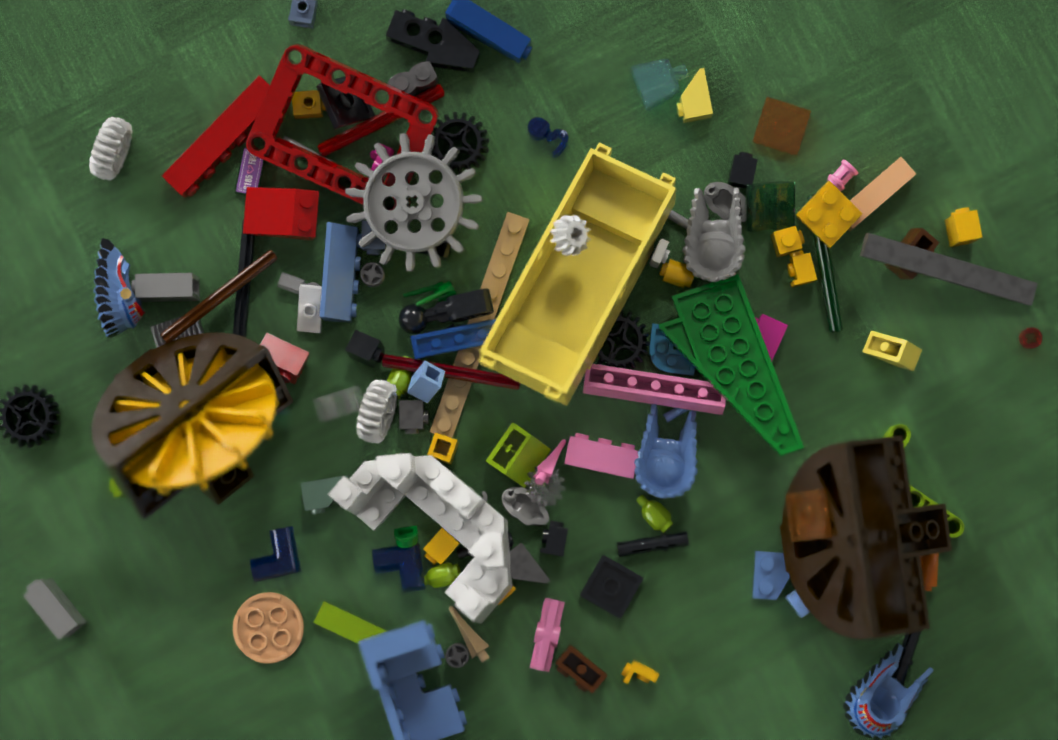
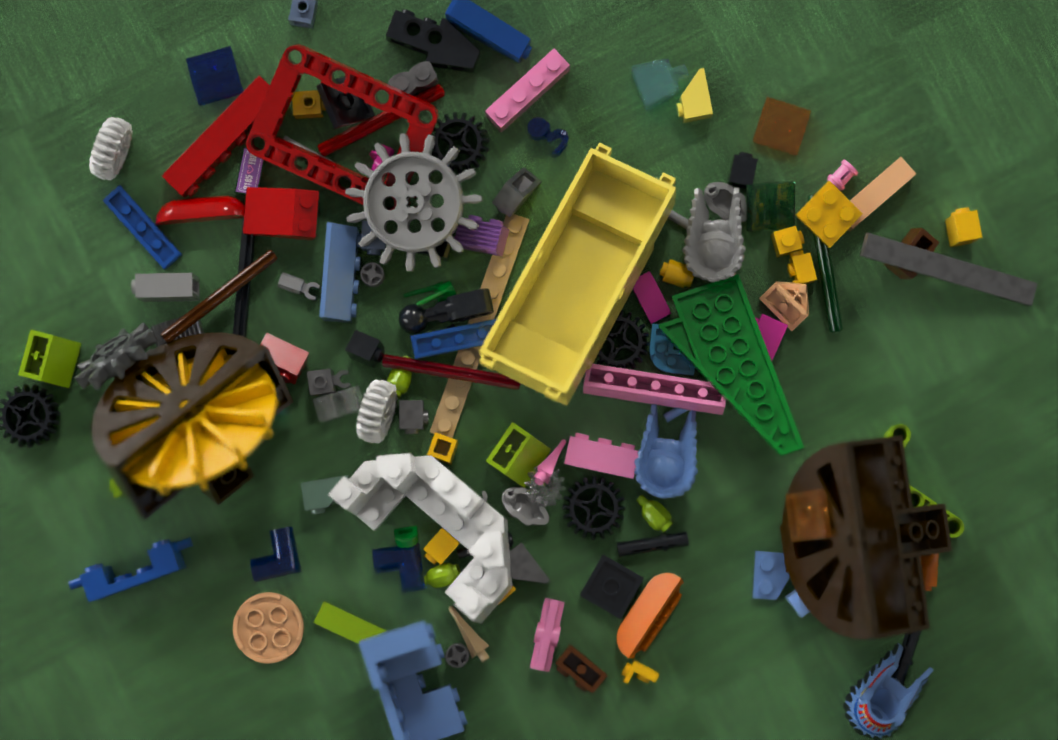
(50, 358): none -> lime slope
(54, 608): light grey brick -> none
(101, 582): none -> blue brick
(114, 298): piece -> none
(115, 356): none -> dark grey gear
(142, 227): none -> blue tile
(200, 210): none -> red brick
(214, 76): none -> clear blue slope
(309, 309): white plate -> none
(324, 381): none -> flat silver brick
(426, 381): light blue brick -> none
(488, 239): none -> medium lavender brick
(516, 192): none -> flat silver slope
(527, 90): none -> bright pink brick
(554, 539): black brick -> none
(570, 235): white gear -> none
(587, 526): none -> black gear
(649, 614): none -> orange brick
(650, 298): none -> dark pink slope
(660, 253): white plate -> none
(788, 302): none -> light nougat slope
(892, 350): light yellow slope -> none
(1022, 339): clear red bush -> none

